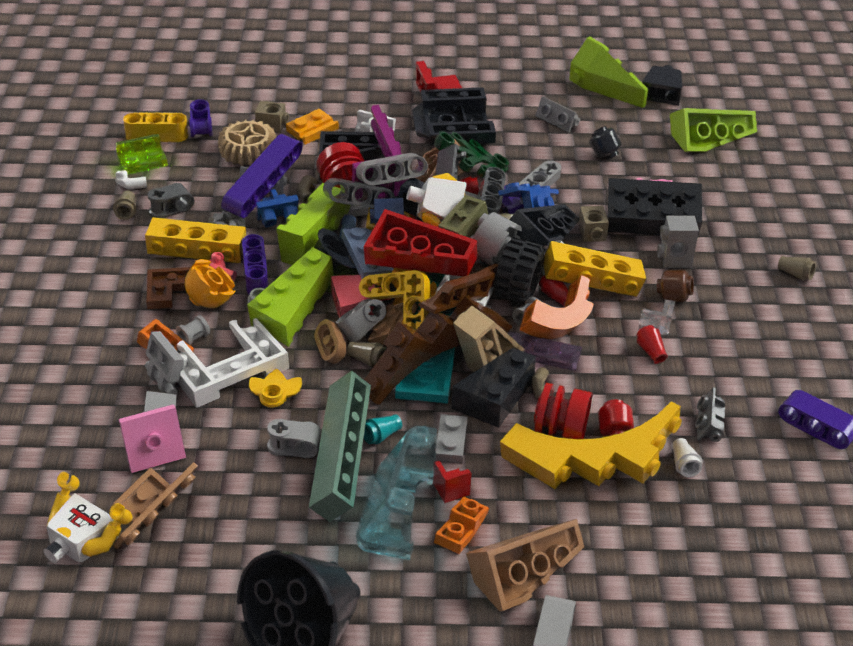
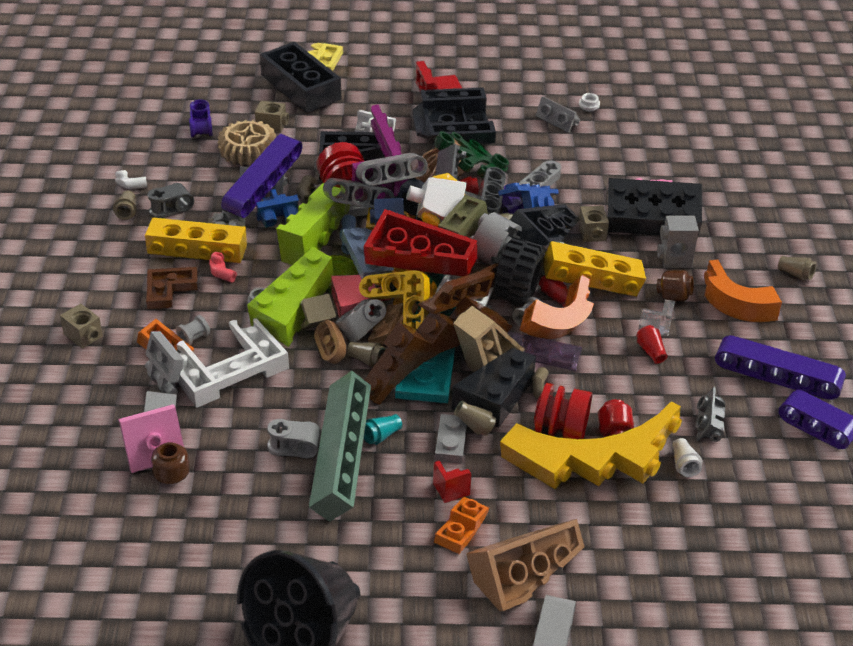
(79, 526): torso -> none
(81, 325): none -> dark tan brick
(140, 154): clear neon green bracket -> none
(147, 497): medium nougat bracket -> none
(169, 126): yellow beam -> none
(170, 463): none -> reddish brown head
(208, 285): light orange cylinder -> none
(254, 262): dark purple beam -> none
(274, 388): yellow plate -> none
(300, 76): none -> black brick
(310, 126): light orange plate -> none
(317, 310): none -> dark tan panel
(327, 54): none -> light yellow plate
(333, 245): black piece -> none
(387, 515): clear light blue windscreen -> none
(475, 418): none -> dark tan cone
(589, 102): none -> white plate
(601, 73): lime wedge -> none
(605, 142): black head -> none
(664, 84): black torso -> none
(708, 128): lime wedge -> none
(739, 301): none -> orange arch
(780, 367): none -> dark purple beam

